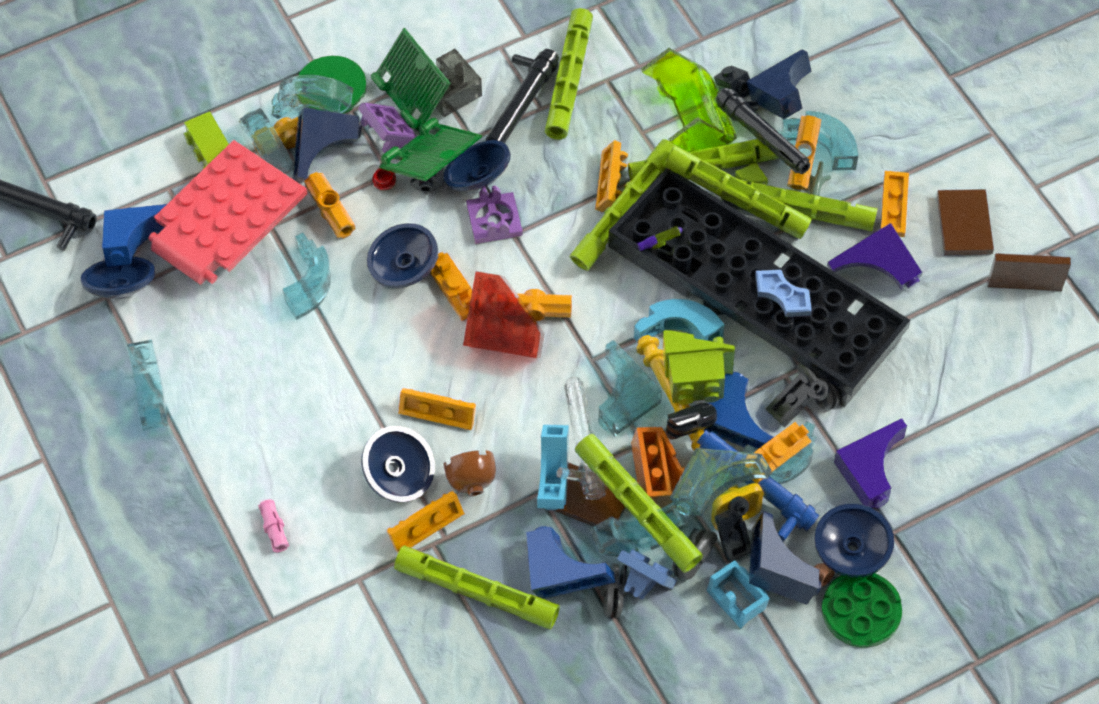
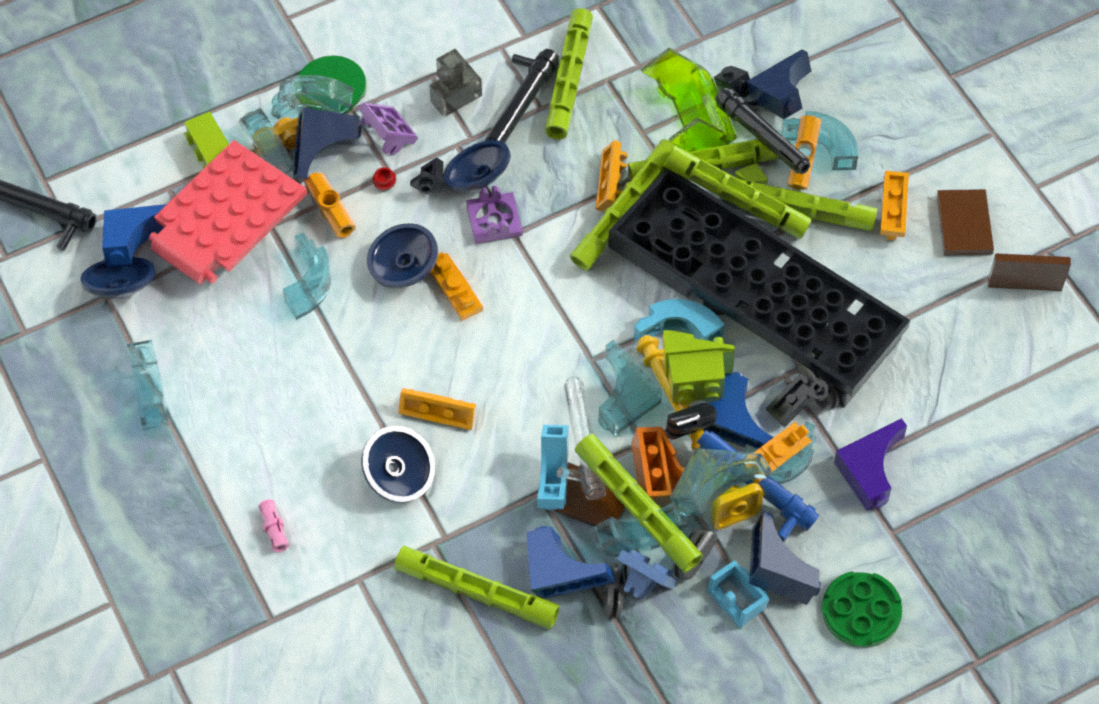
(413, 79): green window -> none
(426, 521): light orange plate -> none
(429, 152): green window -> none
(471, 472): dark orange cylinder -> none
(501, 319): clear red brick -> none
(546, 305): light orange piece -> none
(659, 240): piece -> none
(733, 529): black hinge -> none
(792, 299): light blue tile -> none
(818, 180): sand green bar -> none
(825, 573): nougat hinge -> none
(856, 527): dark blue dish -> none
(884, 253): dark purple arch -> none

